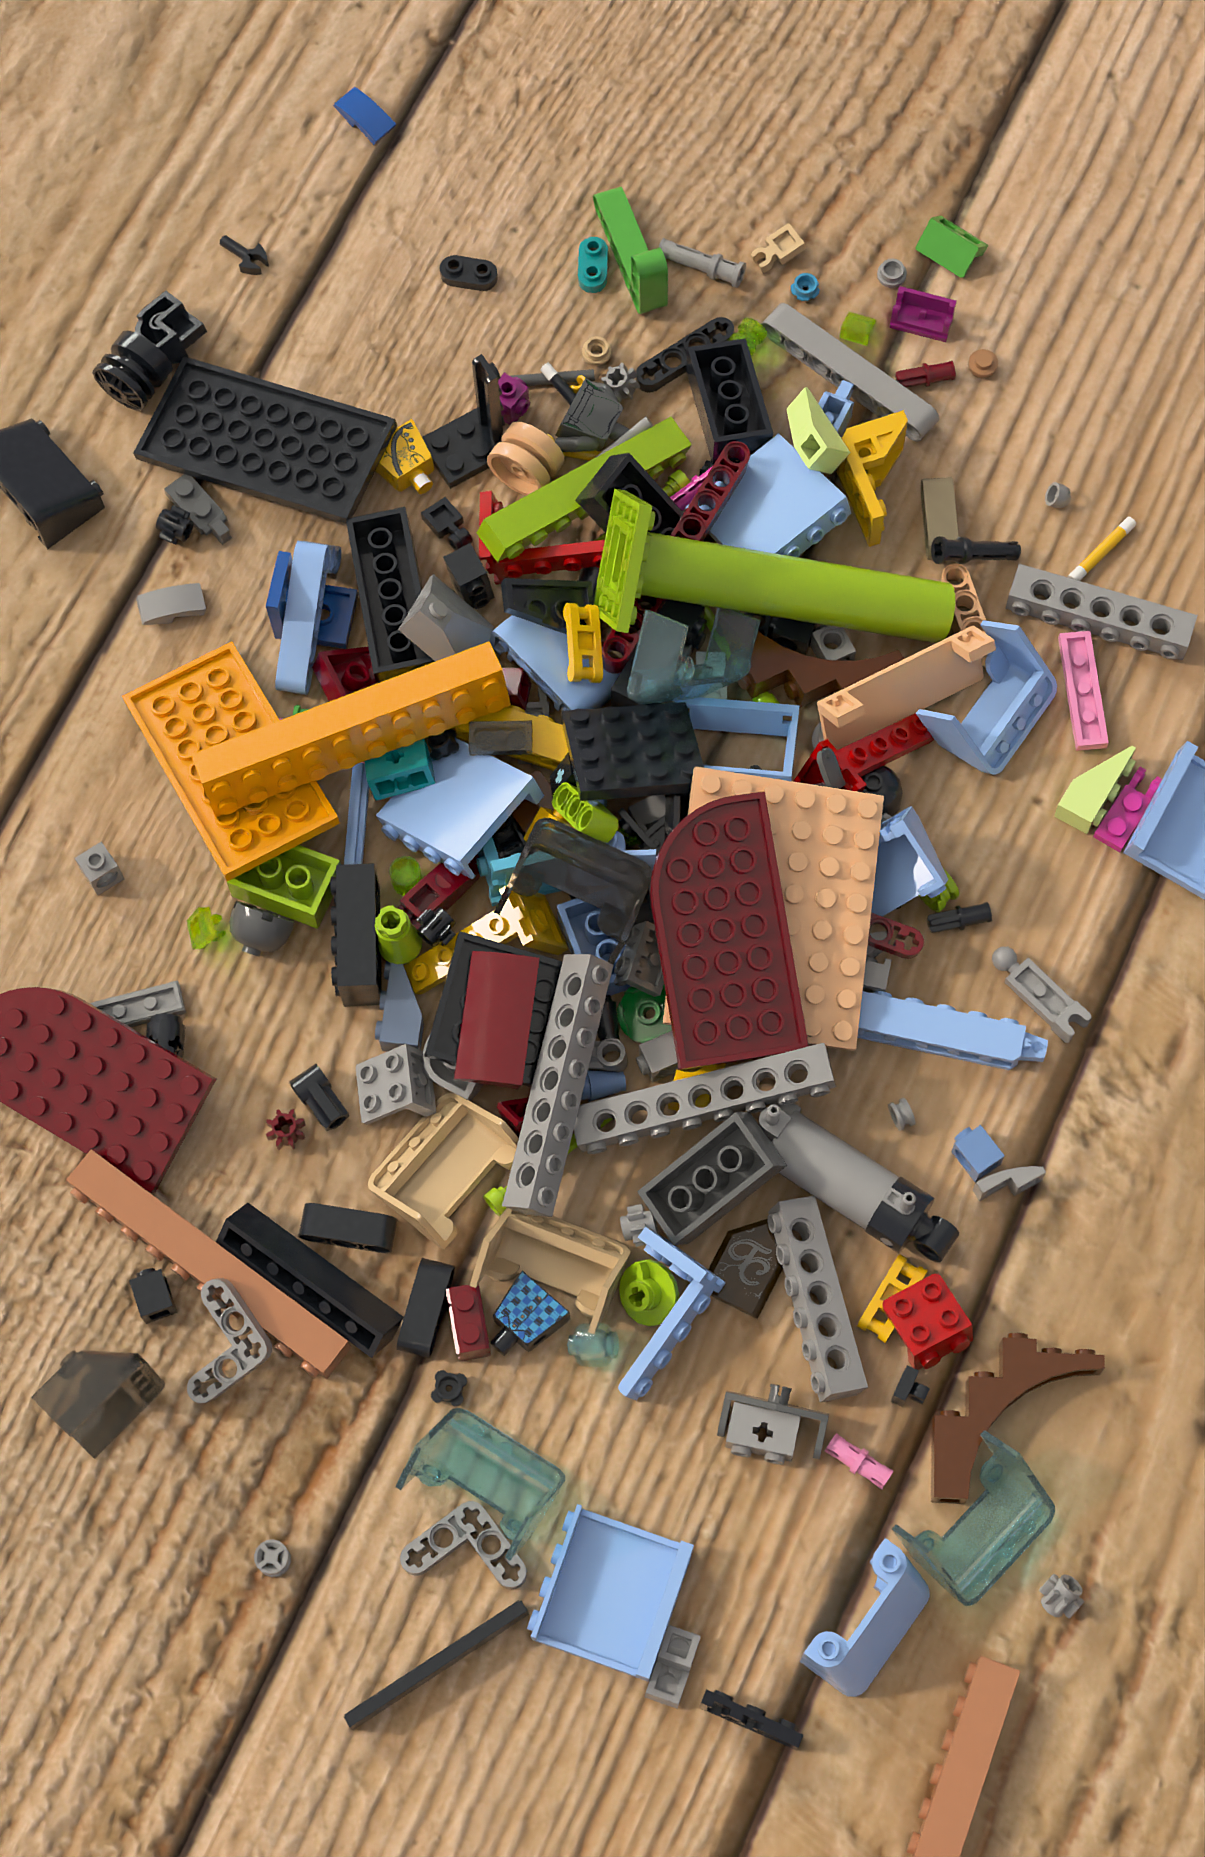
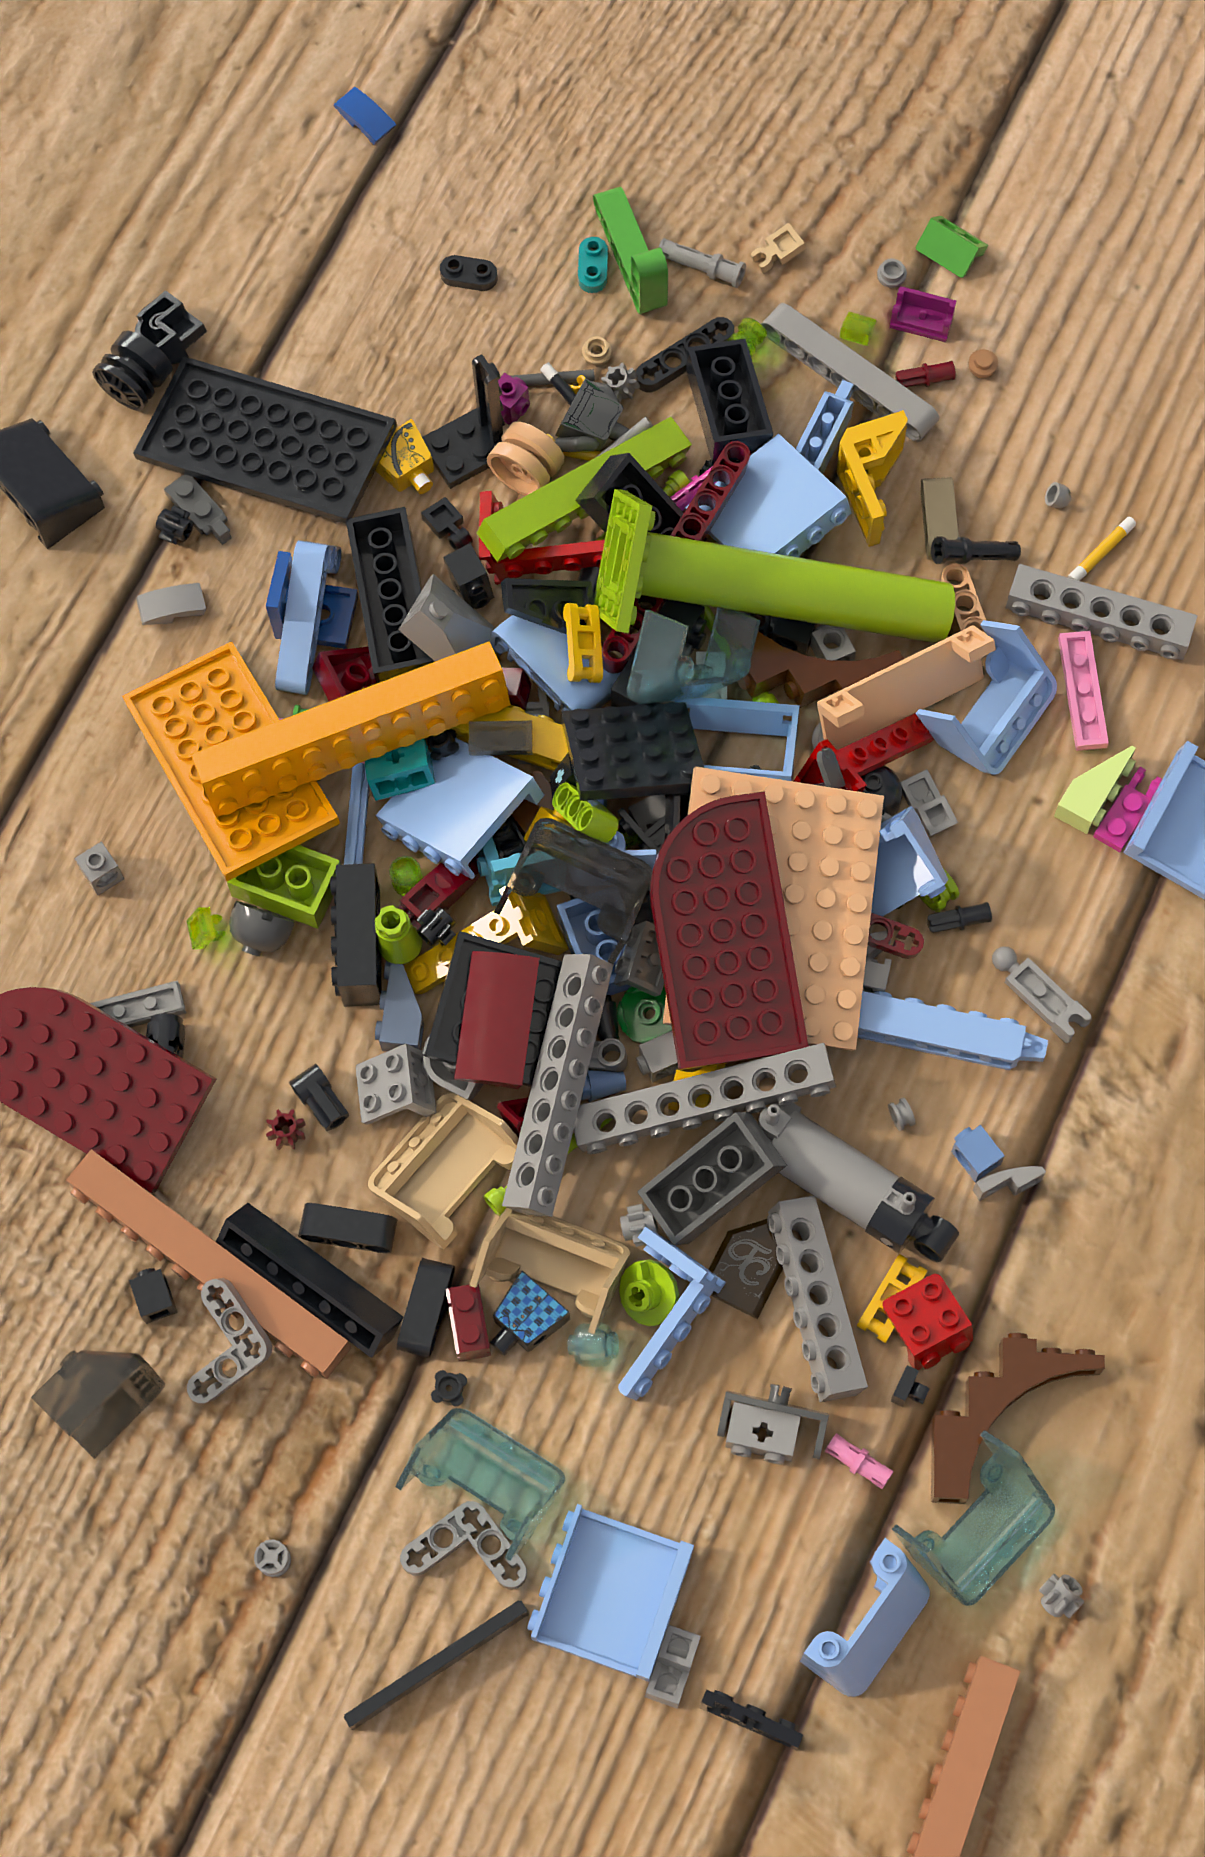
(246, 255): black bar -> none
(808, 281): dark azure plate -> none
(815, 435): yellowish green slope -> none
(928, 803): none -> light grey slope

